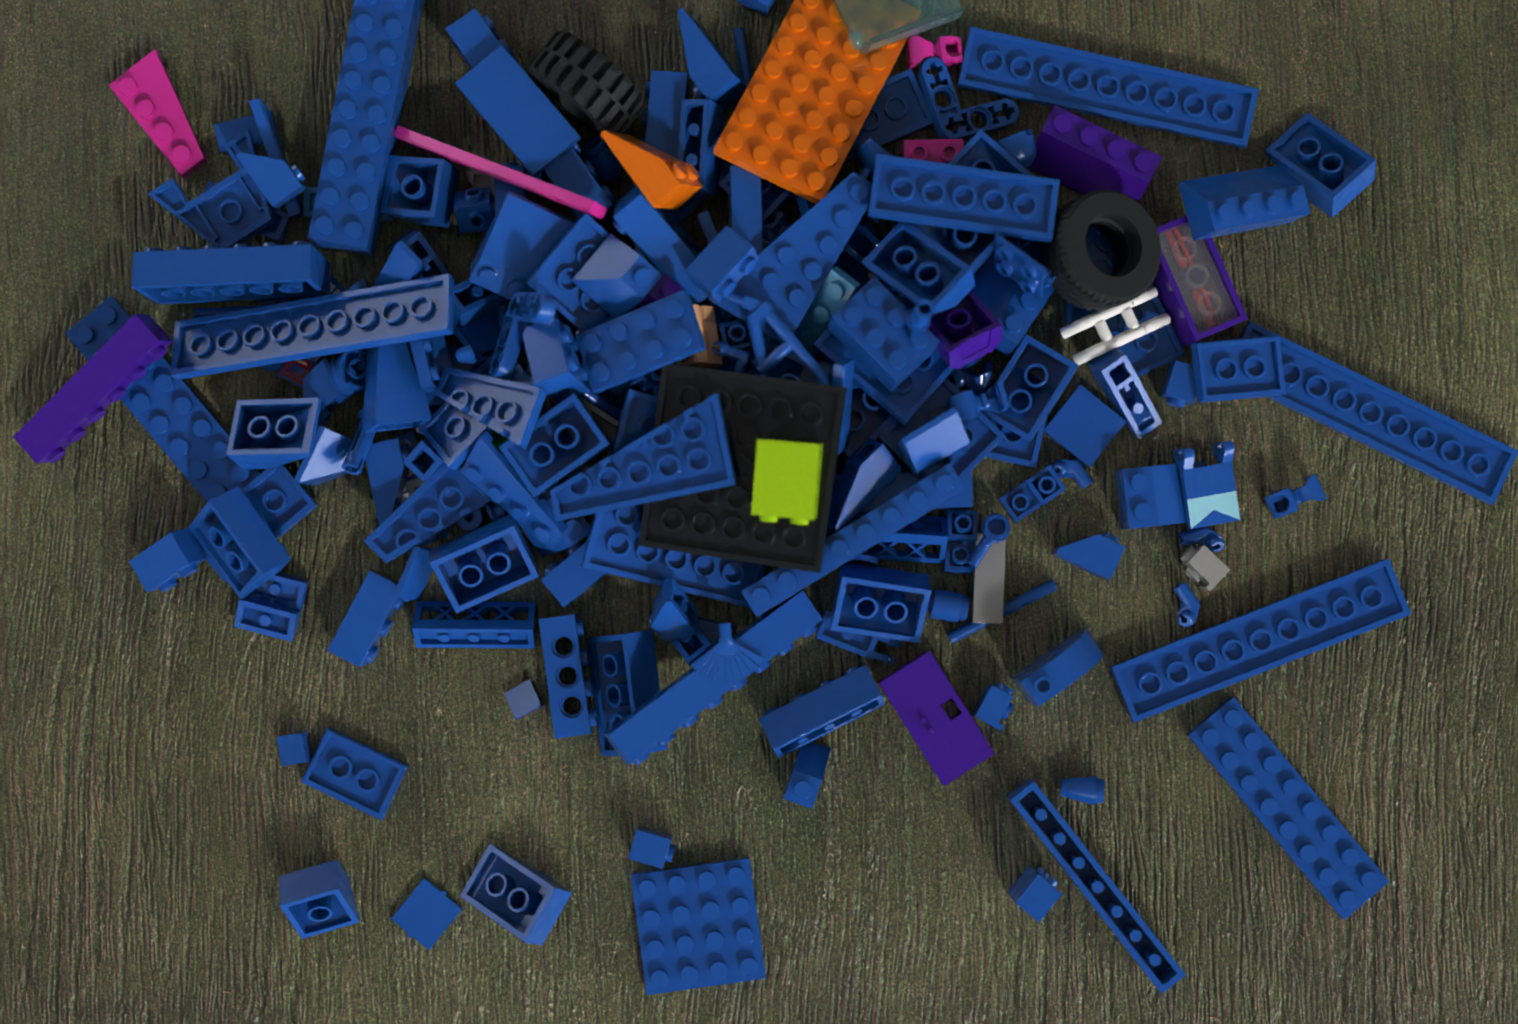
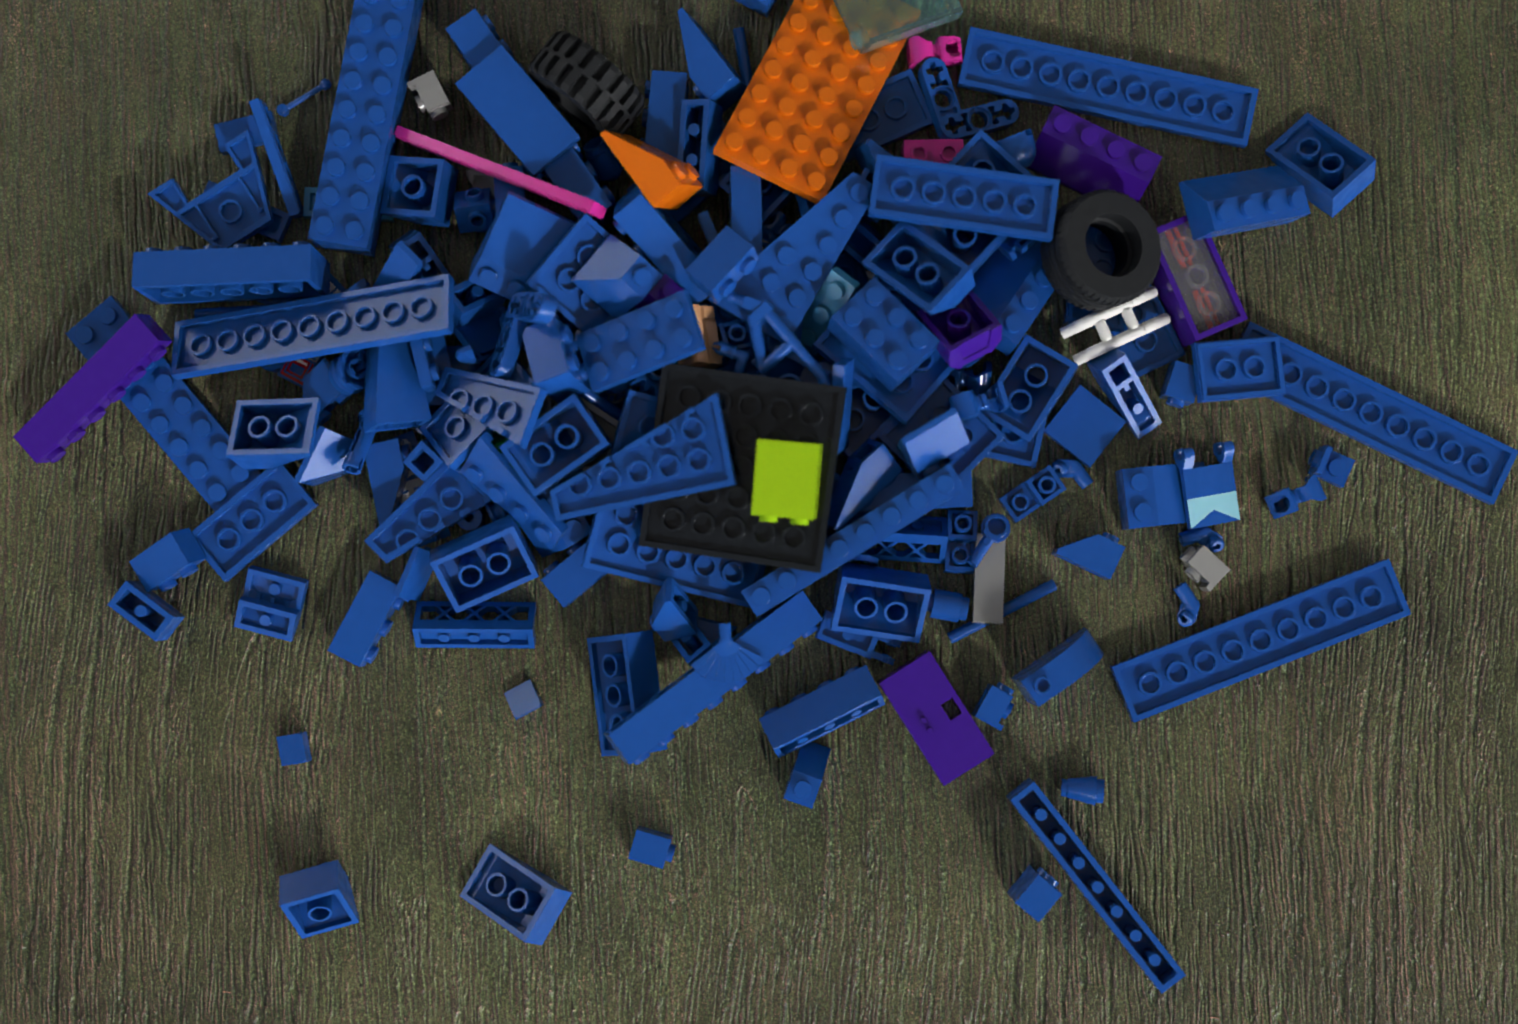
(146, 610): none -> blue brick
(155, 105): dark pink wing -> none
(239, 541): blue slope -> none
(274, 177): blue slope -> none
(283, 110): none -> blue hinge
(355, 773): blue tile -> none
(426, 913): blue piece -> none
(431, 95): none -> light grey brick
(564, 722): blue brick -> none
(698, 926): blue plate -> none
(919, 317): blue pin -> none
(1016, 264): blue hinge -> none
(1287, 808): blue plate -> none
(1330, 466): none -> blue bracket

